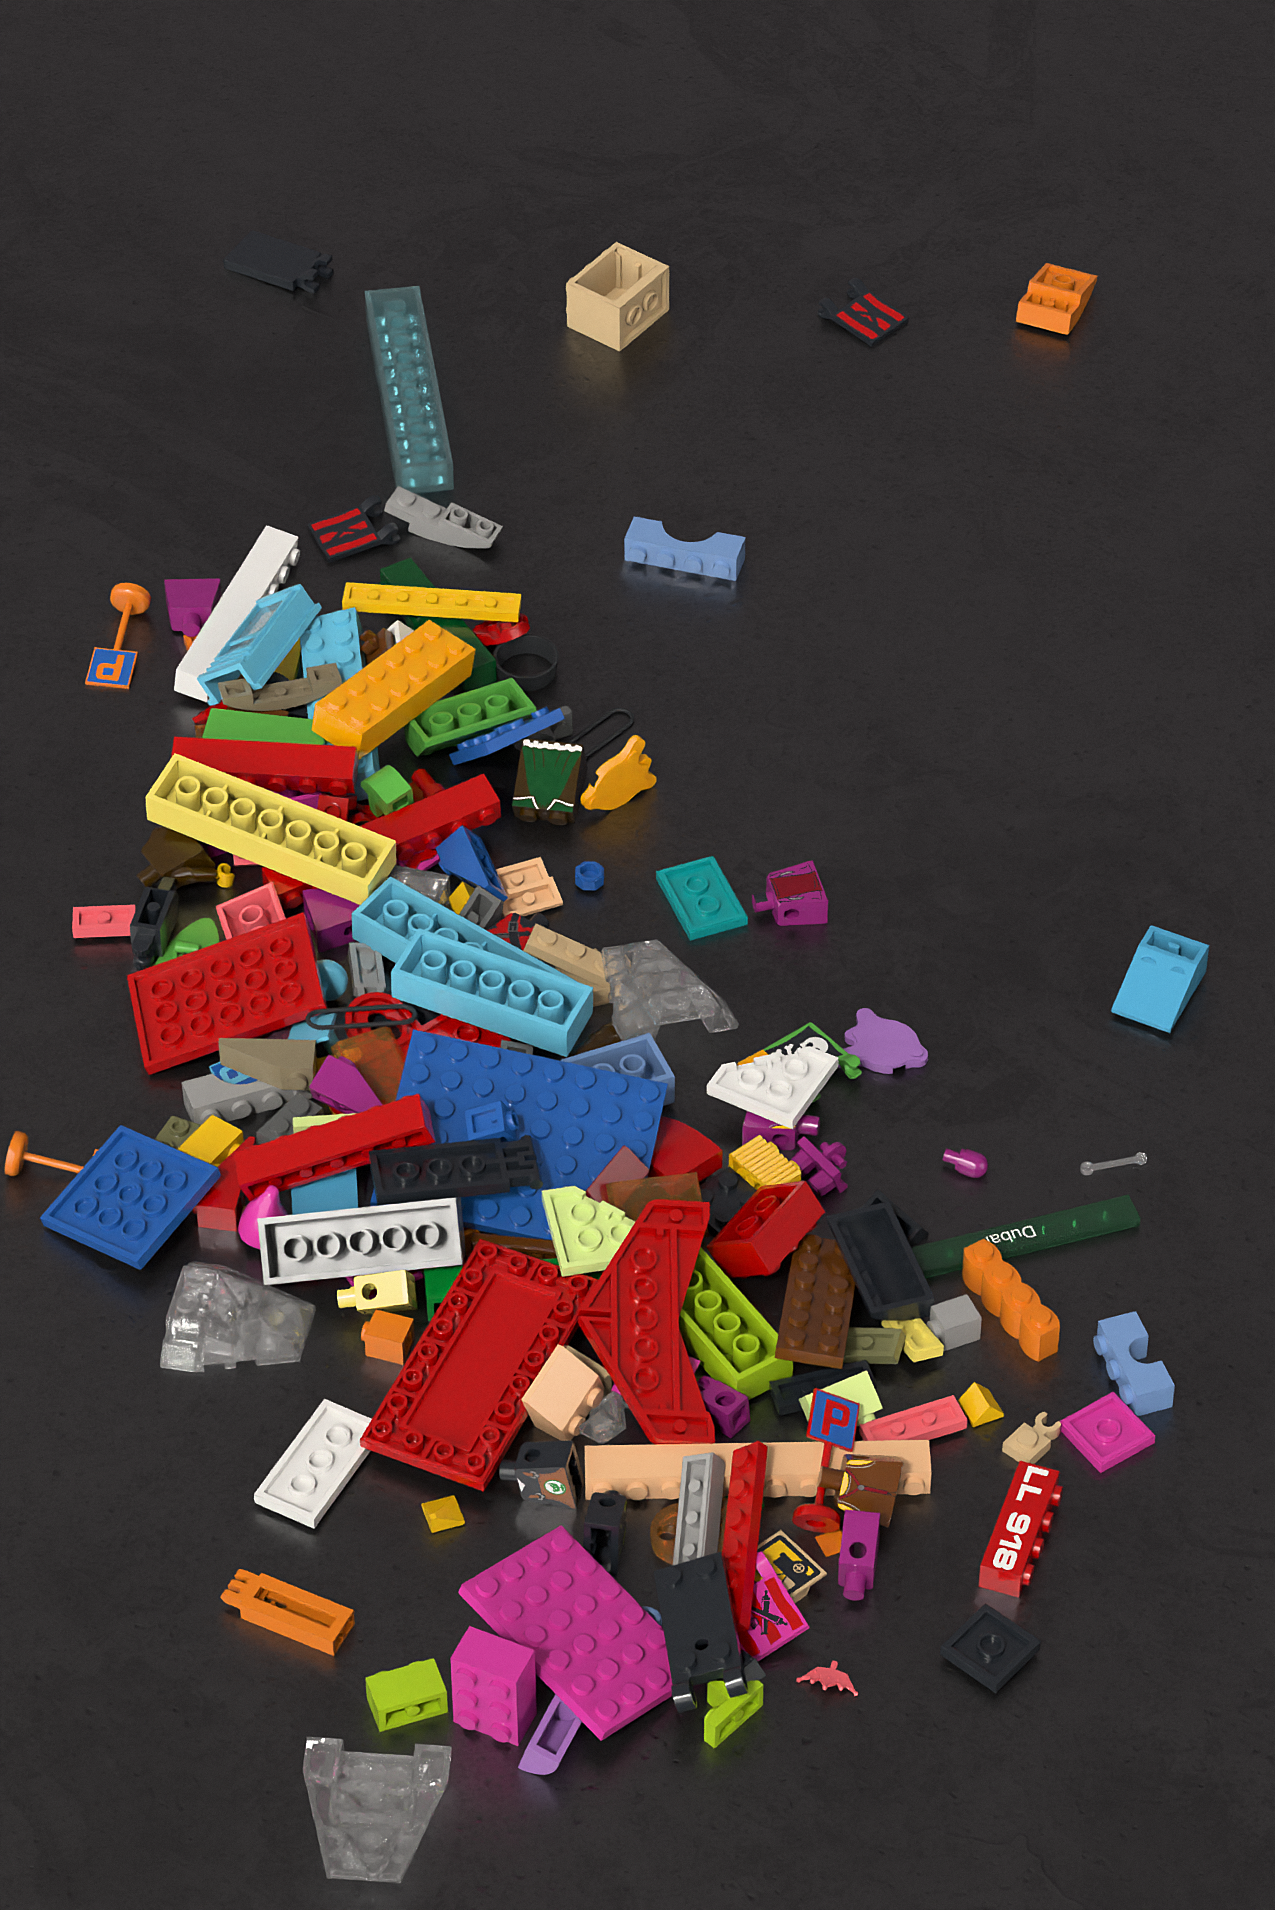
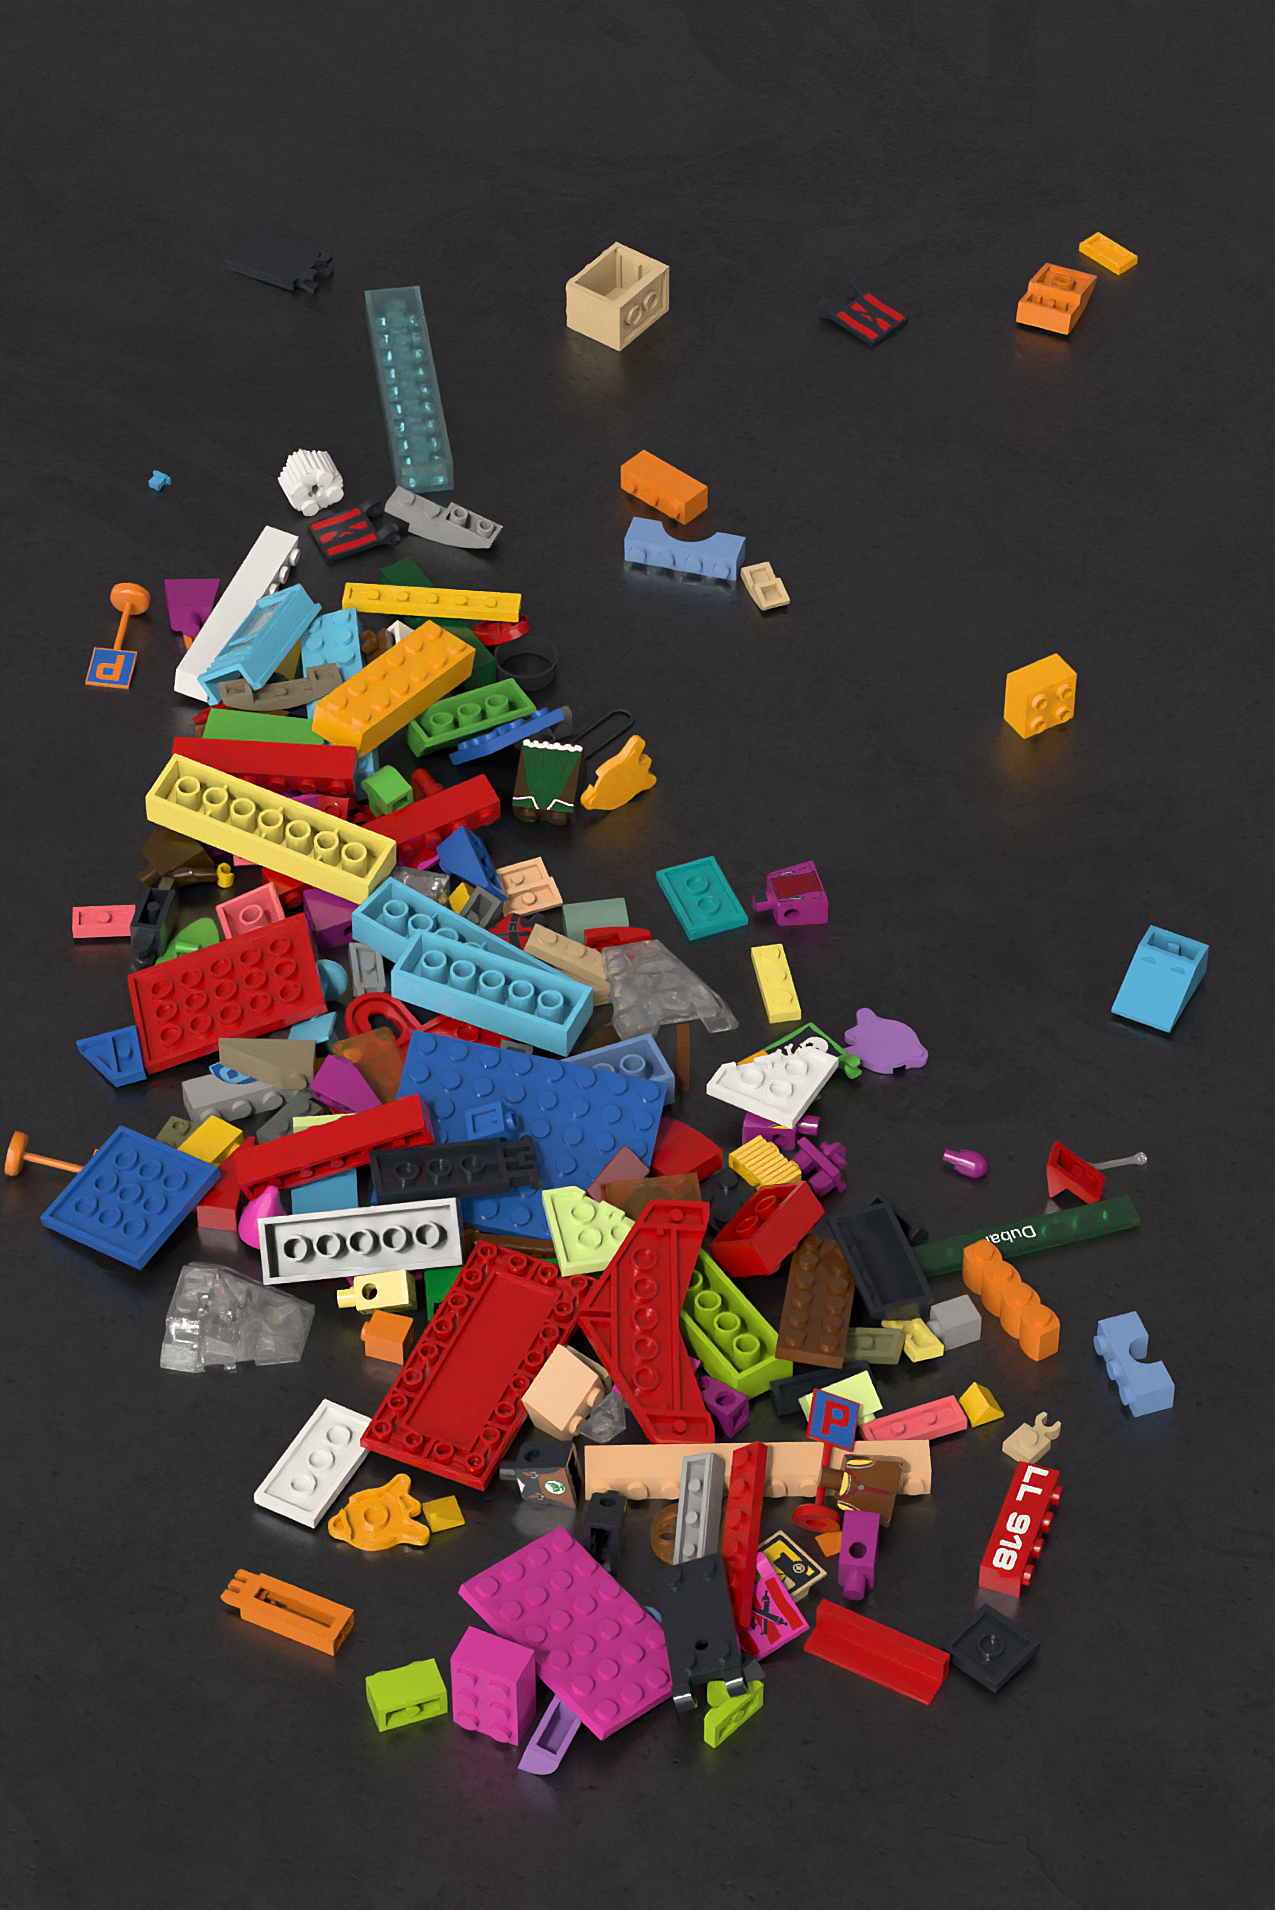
(115, 1055): none -> blue wing
(159, 480): none -> dark azure piece
(311, 481): none -> white brick
(361, 1008): black piece -> none
(372, 1806): clear wedge -> none
(381, 1518): none -> light orange tile
(589, 875): blue tile -> none
(592, 915): none -> sand green brick
(613, 936): none -> red slope
(664, 487): none -> orange brick
(683, 1057): none -> reddish brown tile
(764, 586): none -> tan slope
(775, 983): none -> light yellow plate
(829, 1677): coral piece -> none
(878, 1652): none -> red panel
(1040, 696): none -> light orange brick
(1073, 1173): none -> red slope
(1107, 1432): dark pink tile -> none
(1108, 253): none -> light orange tile

